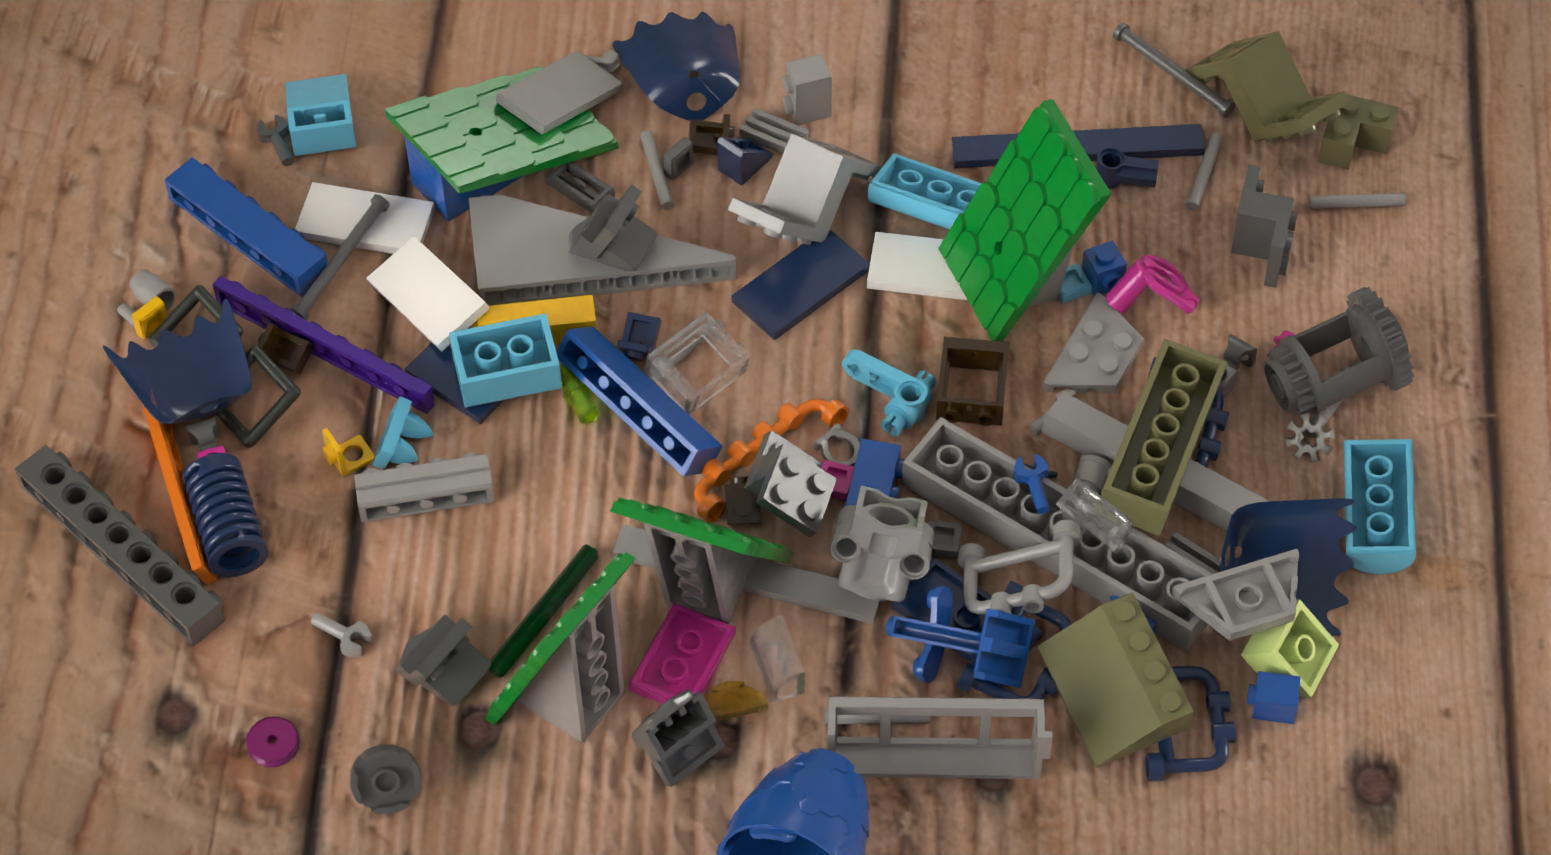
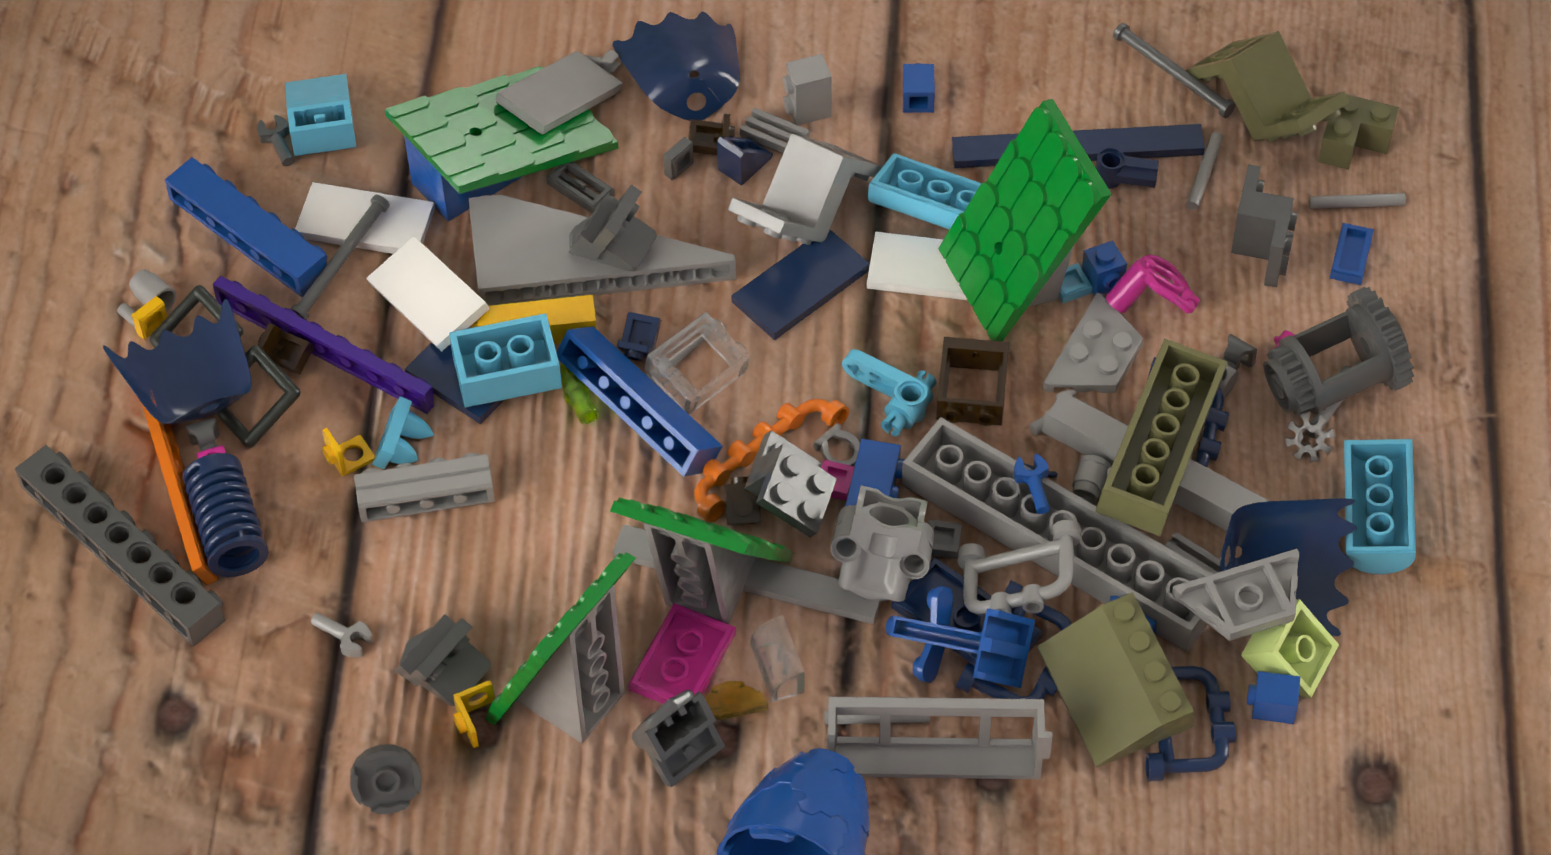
(272, 729): magenta piece -> none
(464, 706): none -> yellow bracket
(543, 610): dark green axle -> none
(657, 169): light grey bar -> none
(918, 88): none -> blue brick
(1095, 515): clear brick -> none
(1351, 253): none -> blue tile

